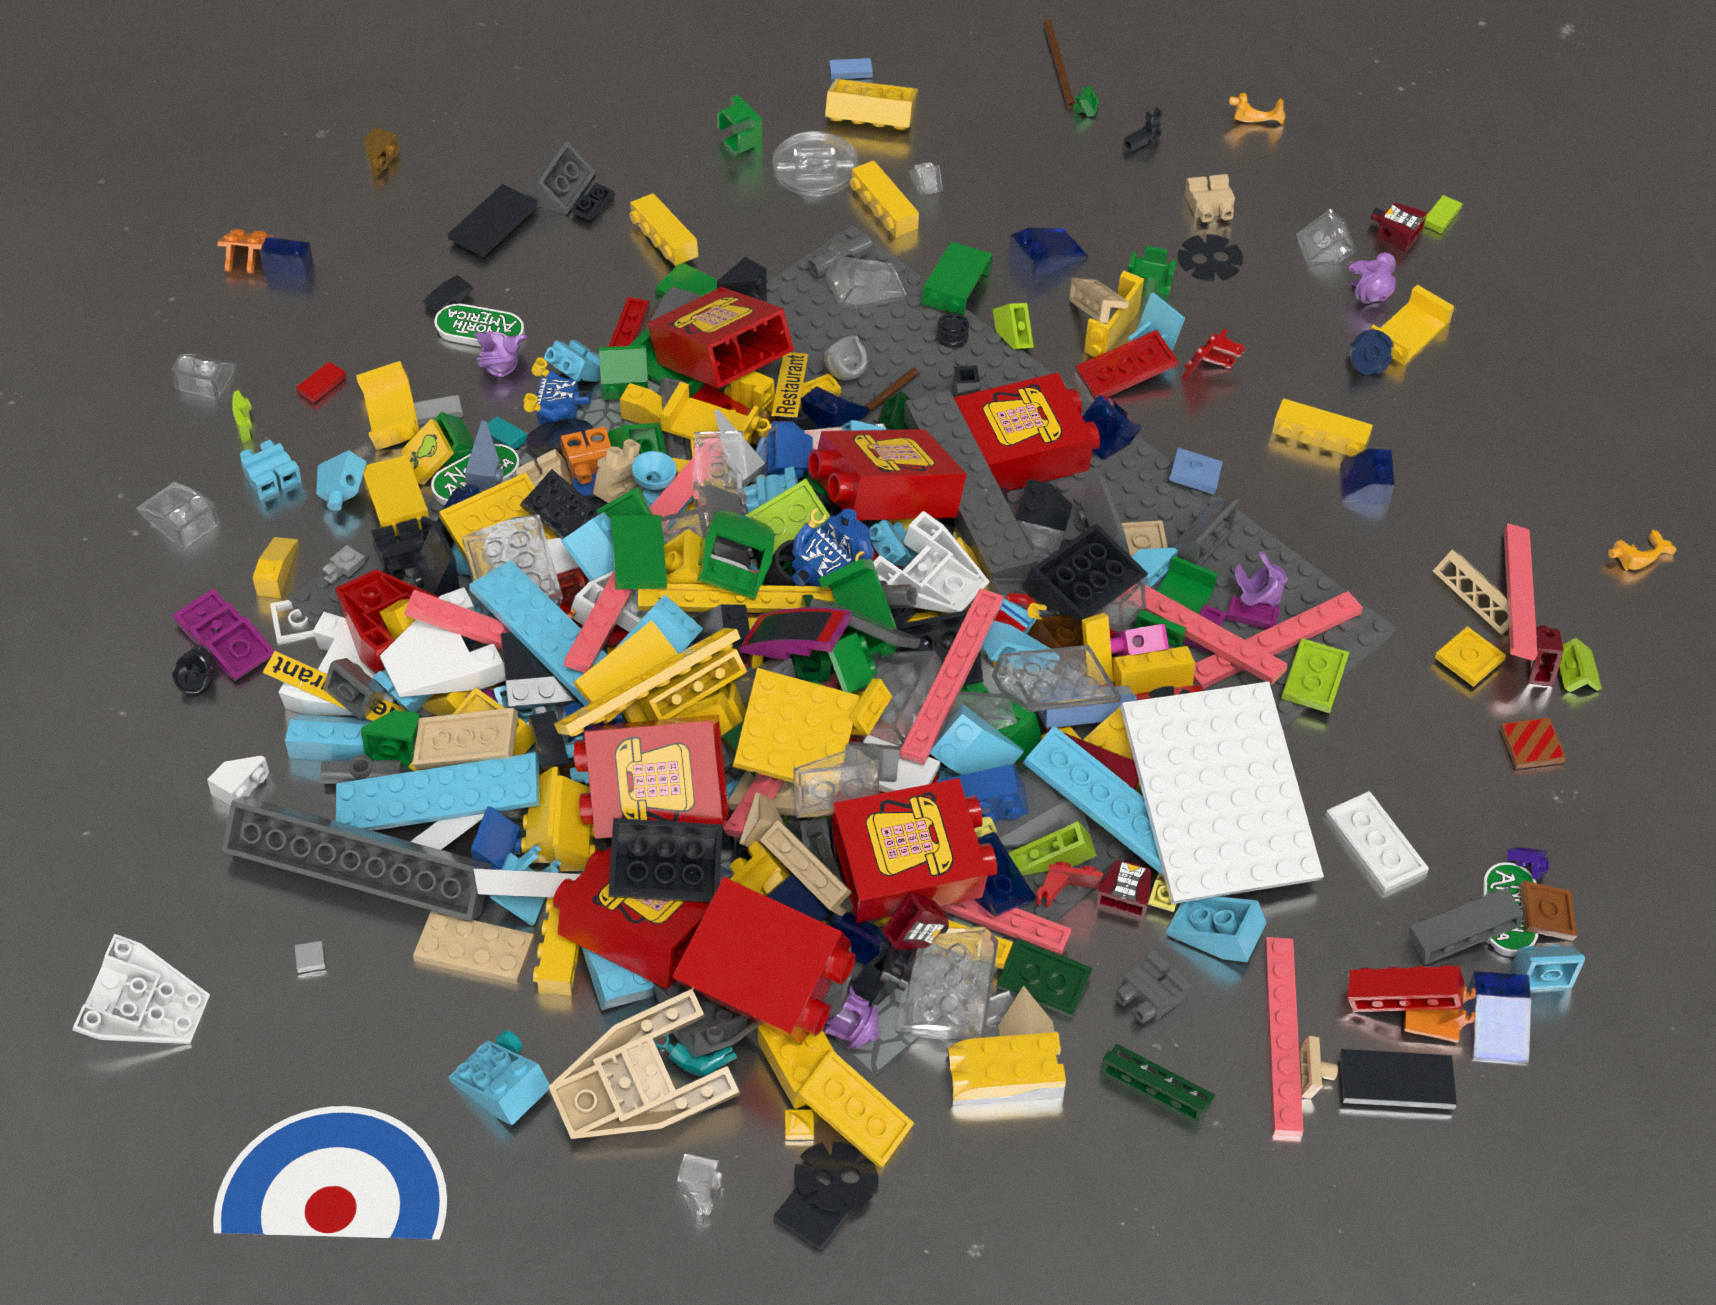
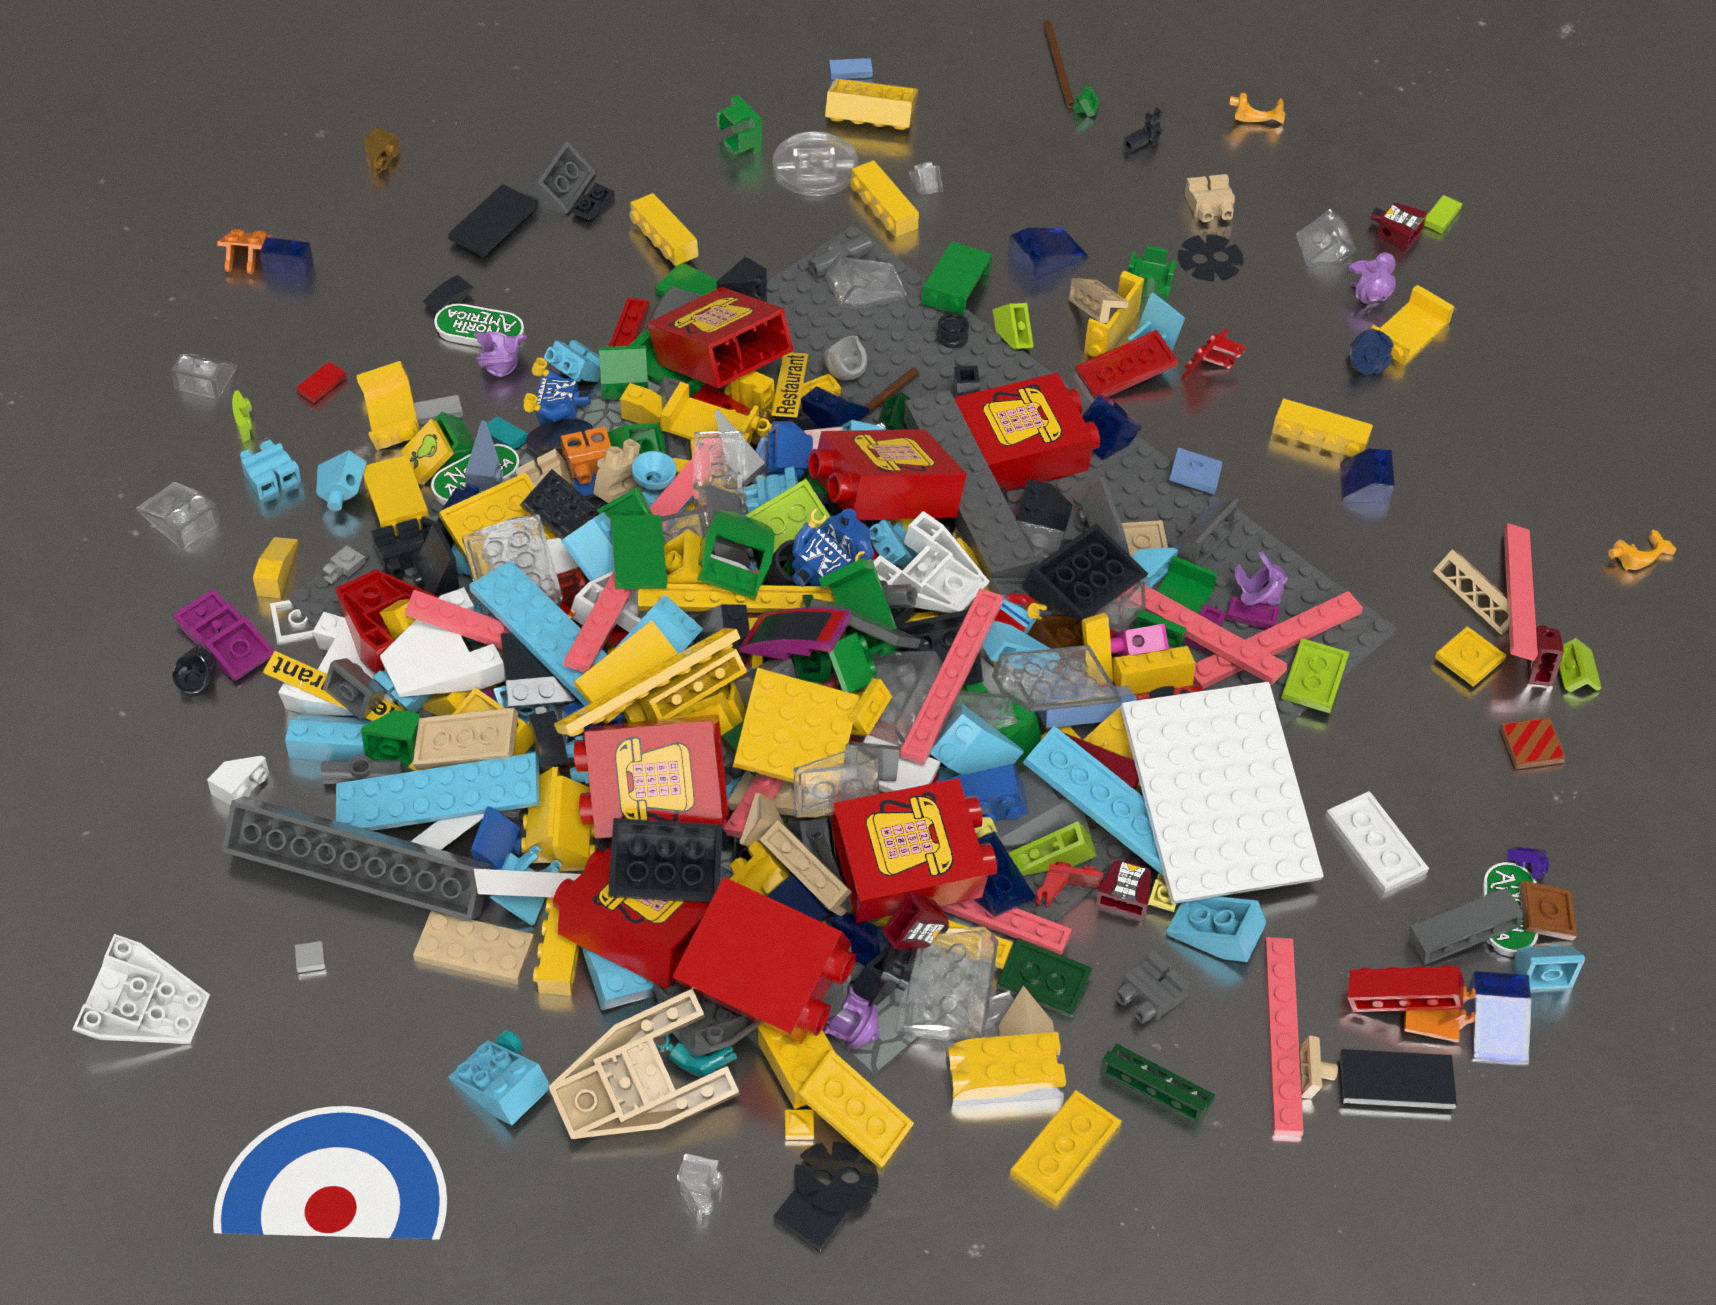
(1065, 1147): none -> yellow tile

